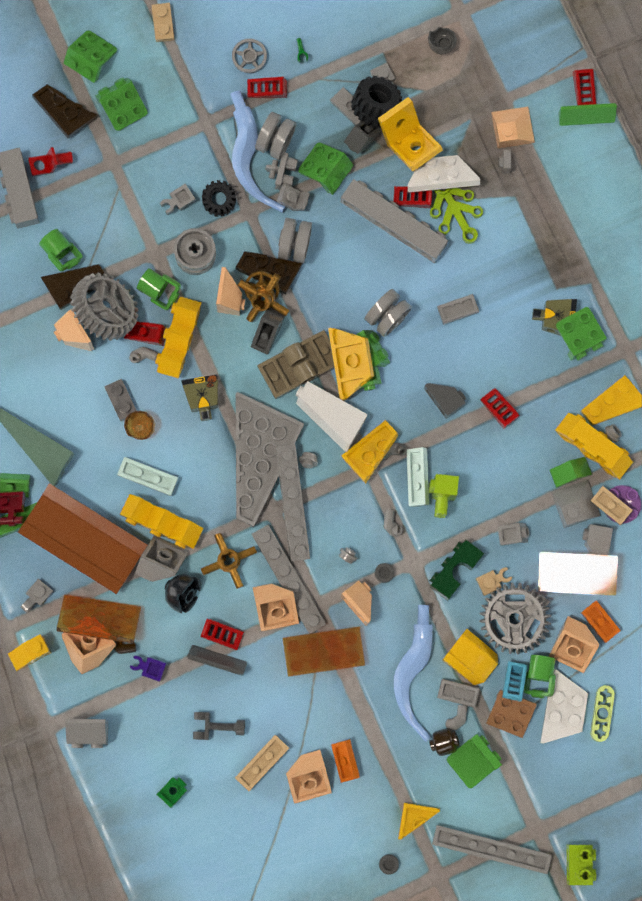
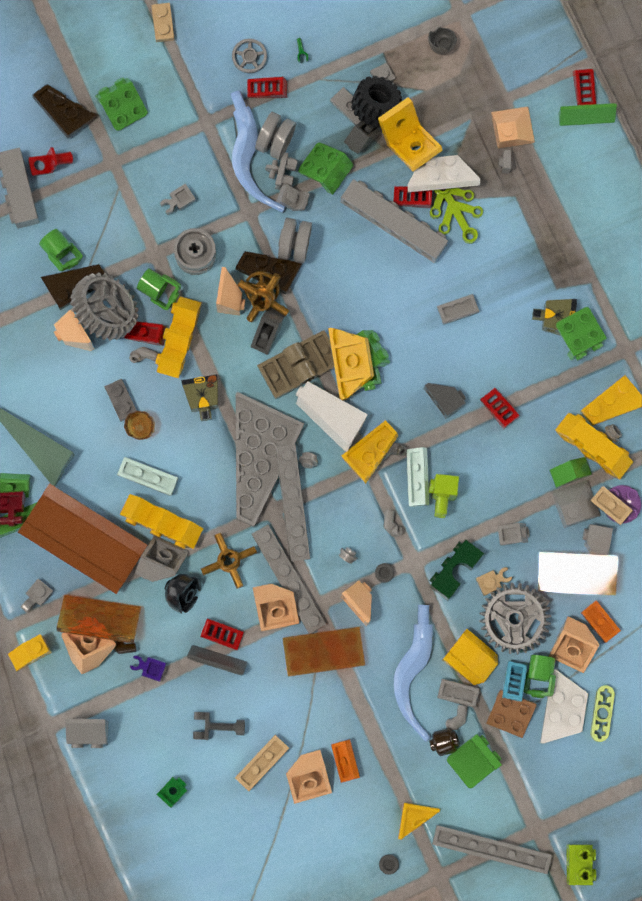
(89, 55): bright green bracket -> none
(218, 209): black tyre -> none
(388, 312): light grey wheel -> none

